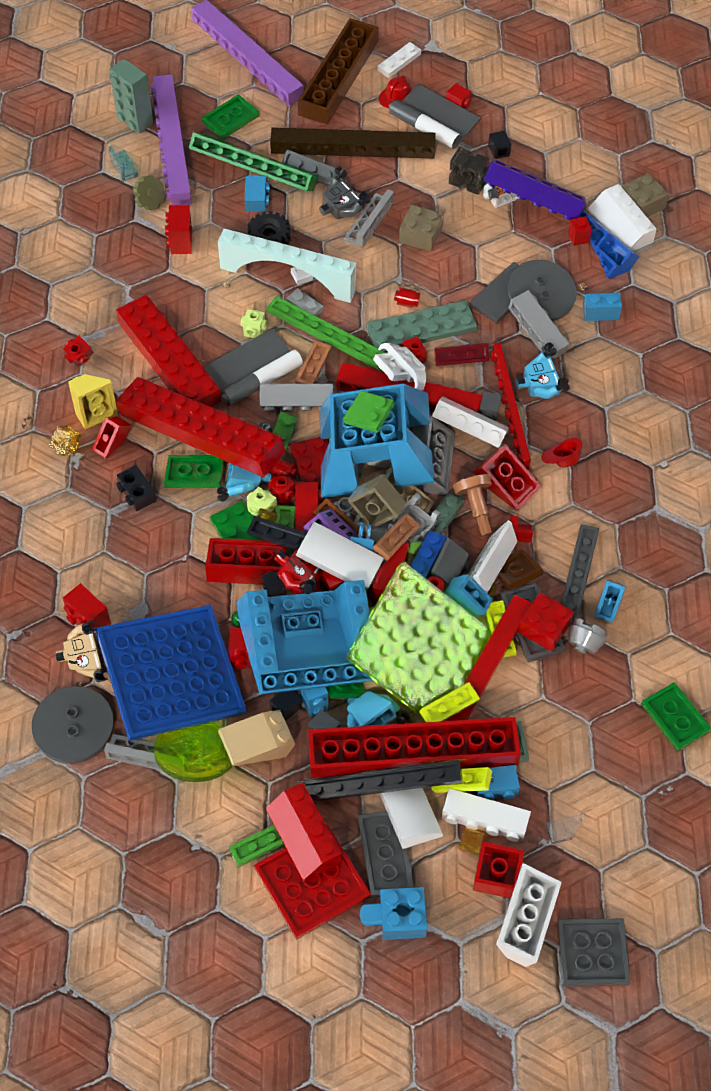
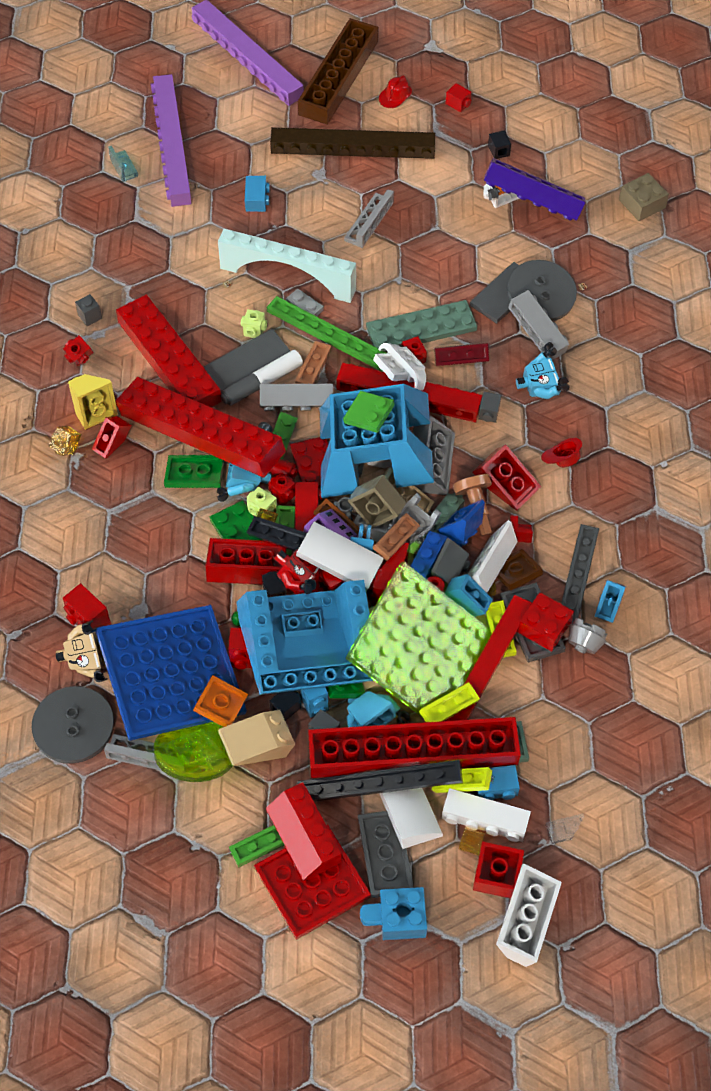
(88, 310): none -> dark grey brick
(131, 96): sand green brick -> none
(138, 486): black brick -> none
(149, 192): olive plant -> none
(179, 229): red brick -> none
(220, 702): none -> orange plate
(230, 116): green plate -> none
(253, 161): green brick -> none
(270, 223): black tyre -> none
(300, 276): white plate -> none
(324, 172): dark grey plate -> none
(341, 199): dark grey torso -> none
(399, 60): white plate -> none
(407, 297): red brick -> none
(421, 228): dark tan brick -> none
(435, 114): dark grey door -> none
(463, 523): none -> blue slope
(468, 170): clear smoke brick -> none
(470, 421): white brick -> none
(511, 410): red plate -> none
(579, 231): red brick -> none
(593, 952): dark grey plate -> none
(602, 306): dark azure brick -> none
(613, 253): blue wedge -> none
(623, 218): white slope -> none
(676, 716): green plate -> none

